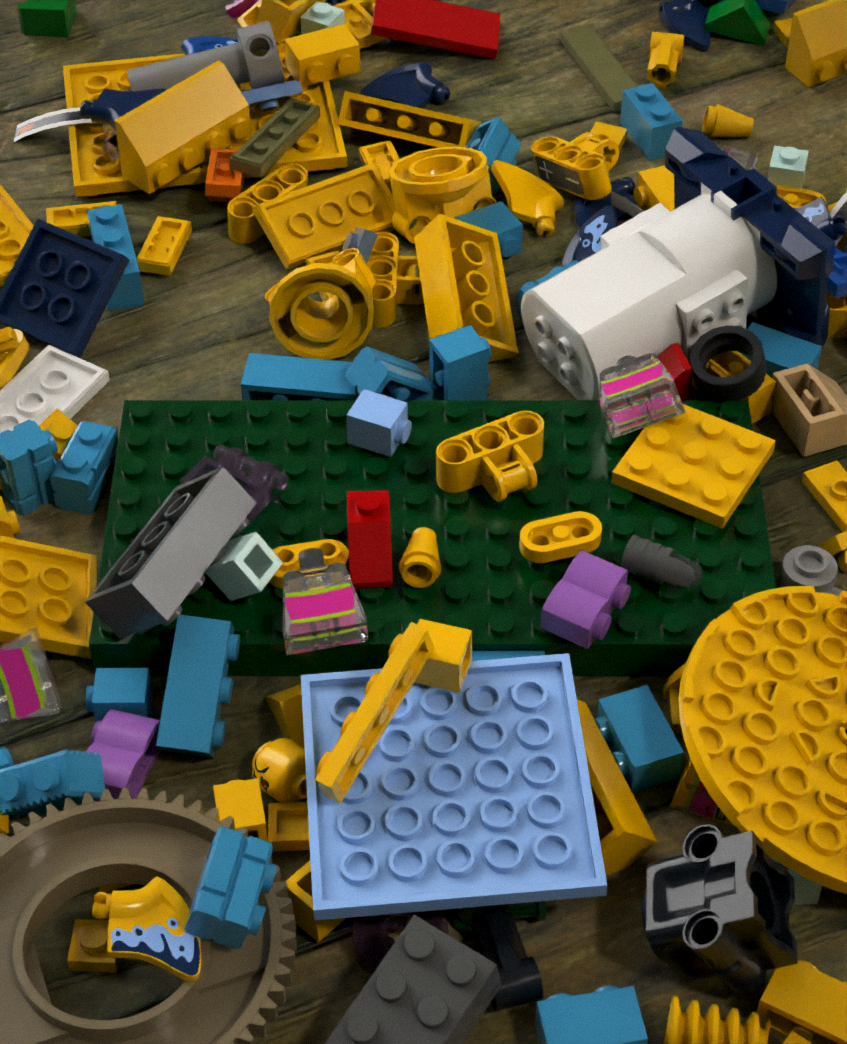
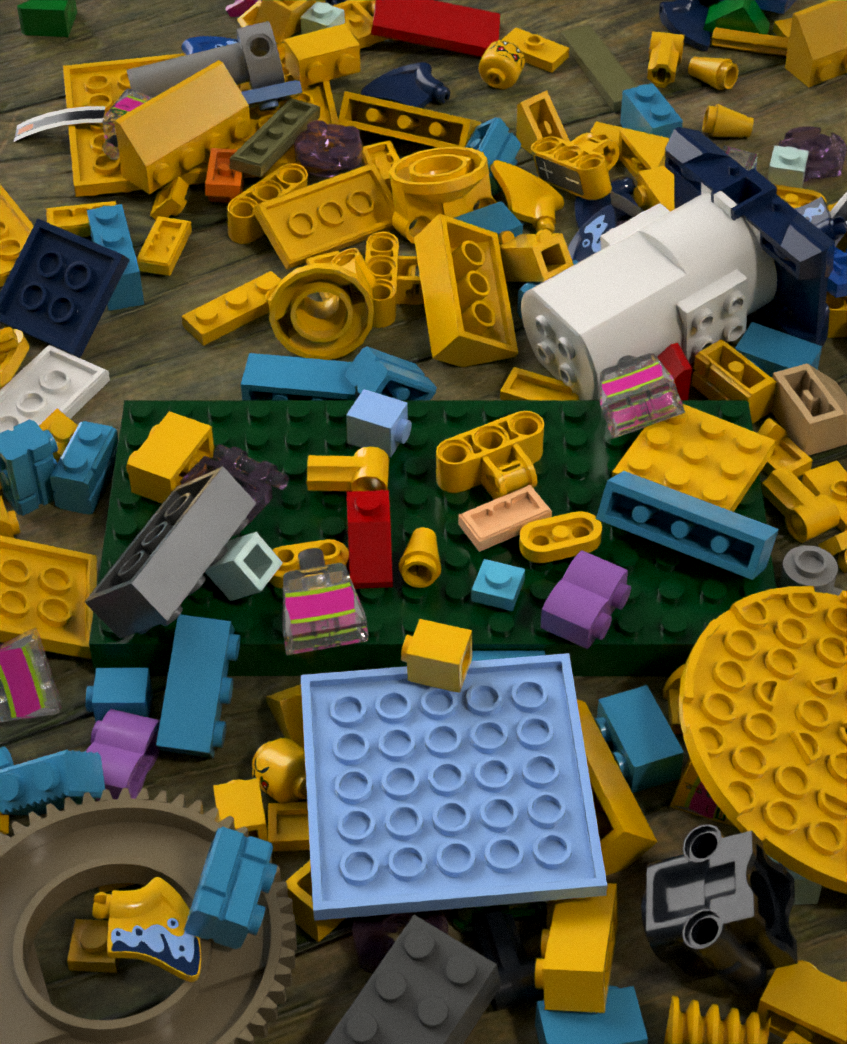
(115, 104): dark blue arm -> none
(168, 456): none -> yellow brick
(170, 199): none -> yellow plate
(230, 310): none -> yellow plate
(341, 141): none -> plate
(362, 240): sand blue plate -> none
(362, 472): none -> yellow piece
(382, 699): yellow plate -> none
(460, 365): dark azure brick -> none
(498, 584): none -> medium azure plate
(501, 64): none -> yellow head
(503, 517): none -> light nougat plate
(533, 255): none -> yellow brick
(533, 386): none -> yellow tile
(537, 120): none -> yellow slope
(538, 50): none -> yellow plate
(578, 952): none -> yellow brick
(641, 150): none -> yellow slope
(659, 563): dark grey hinge -> none
(687, 524): none -> dark azure brick
(716, 72): none -> yellow cone
(722, 340): black tyre -> none
(750, 41): none -> yellow axle
(786, 452): none -> yellow tile
(803, 511): none -> yellow piece
(826, 153): none -> plate

